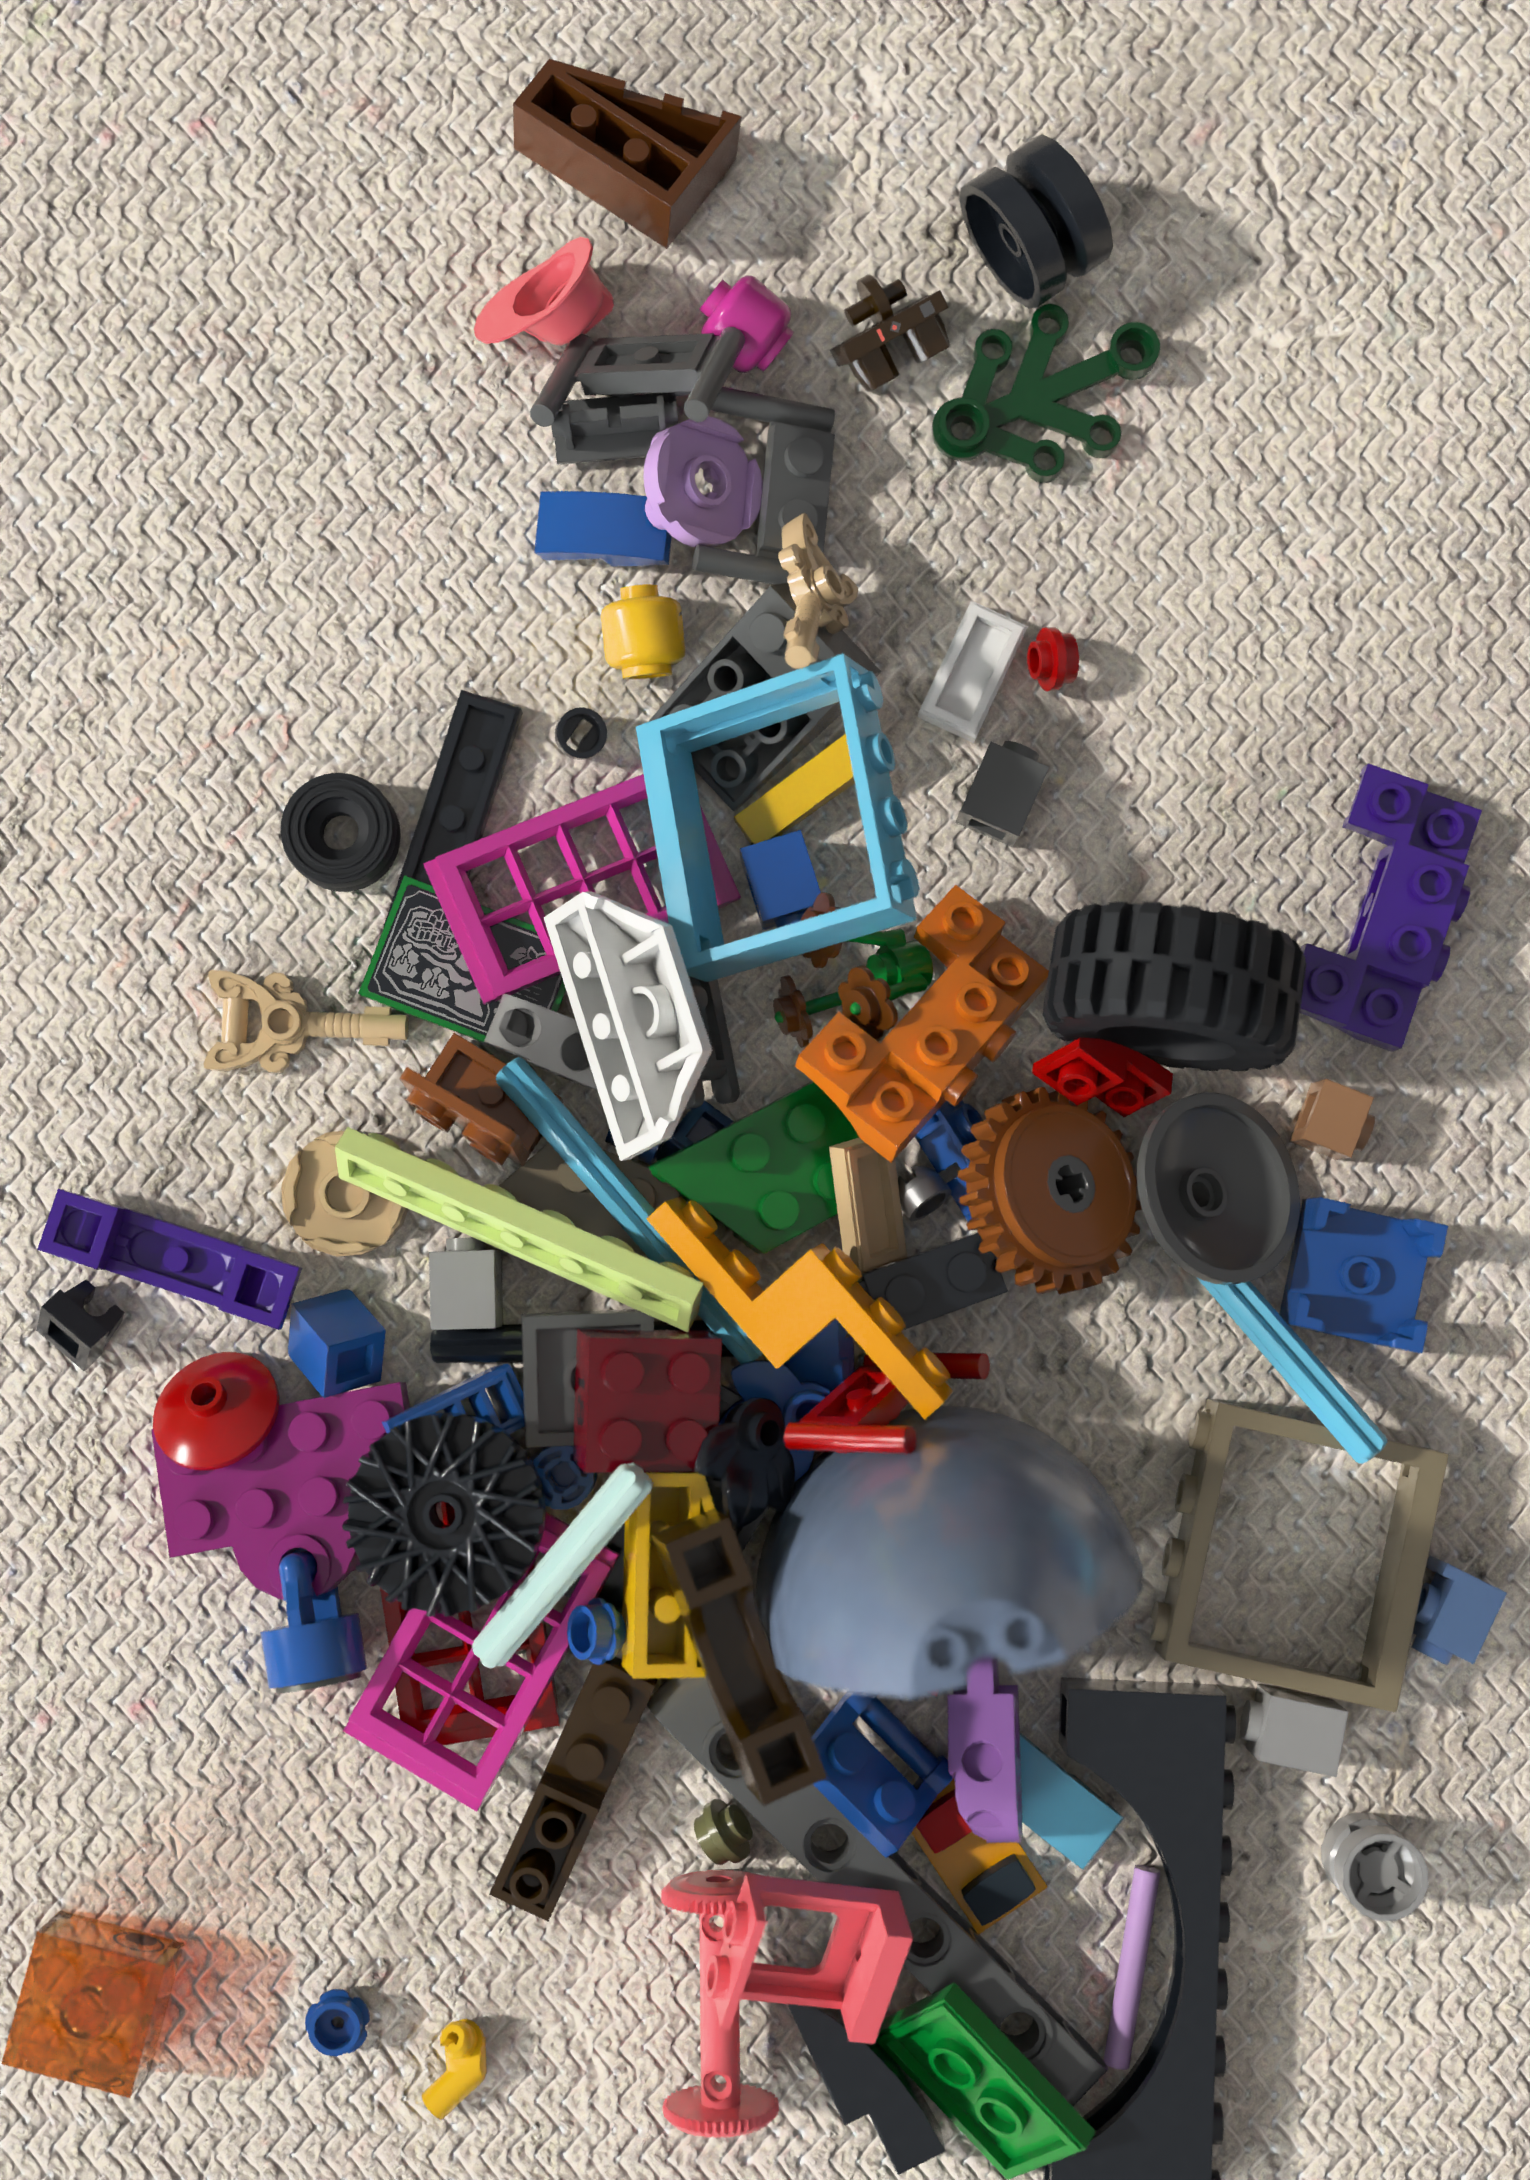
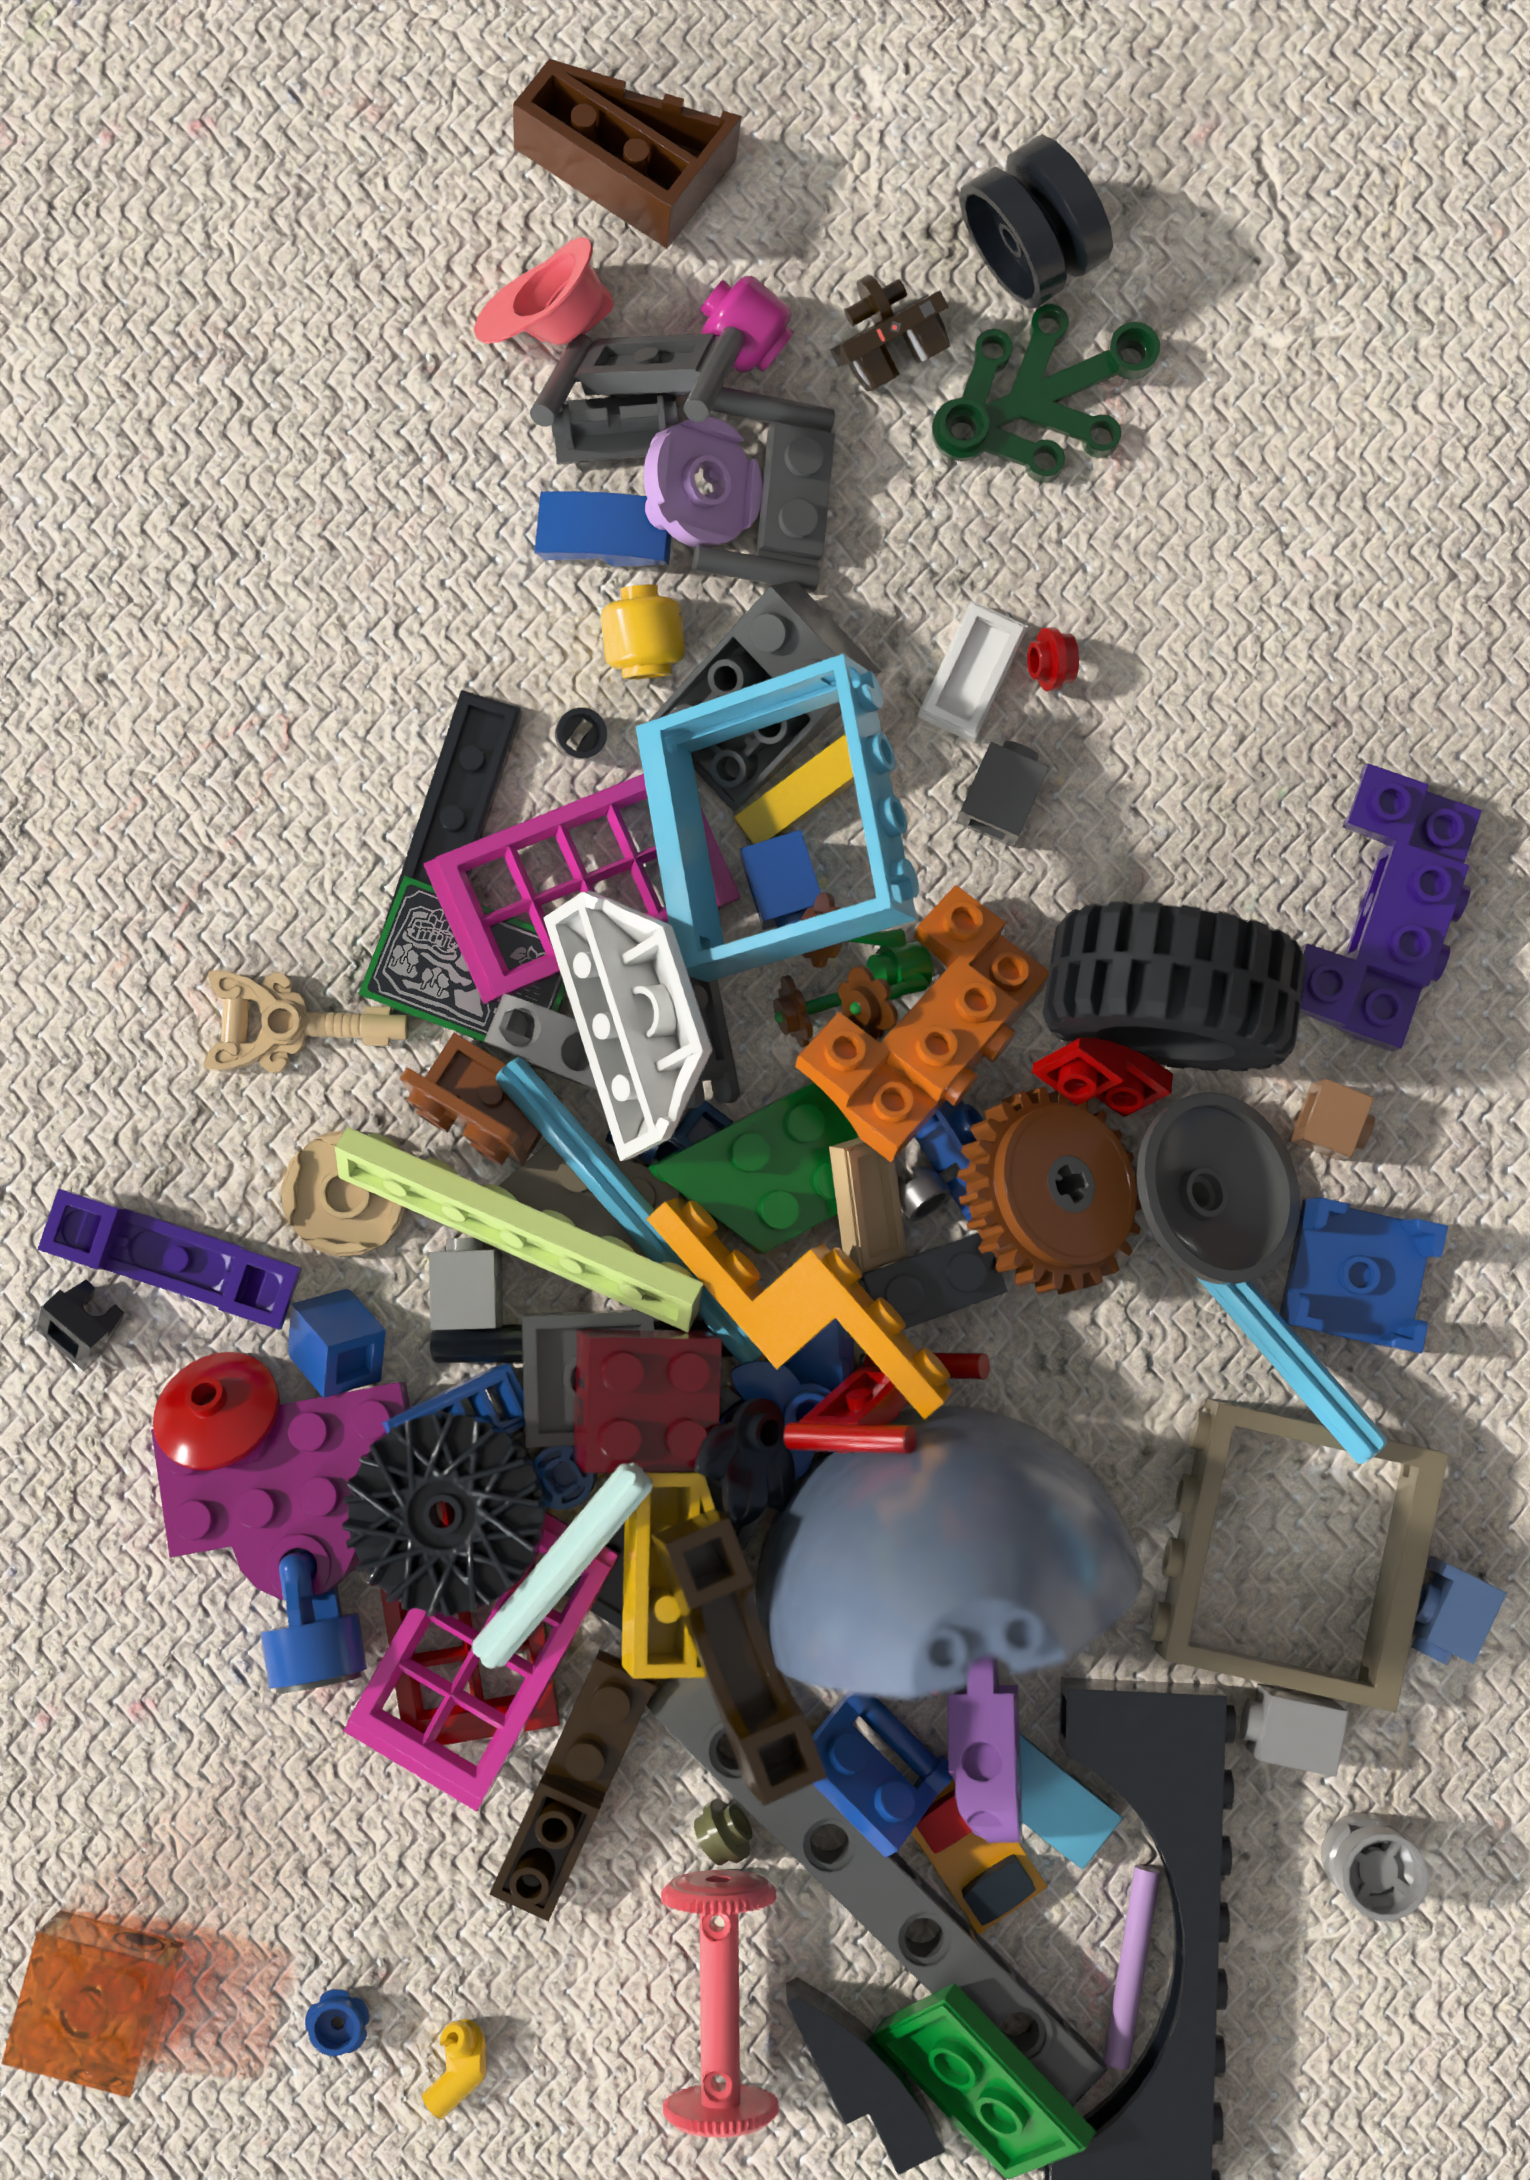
(315, 806): black tyre -> none
(596, 1631): blue plate -> none
(815, 589): tan piece -> none
(857, 1966): coral window -> none

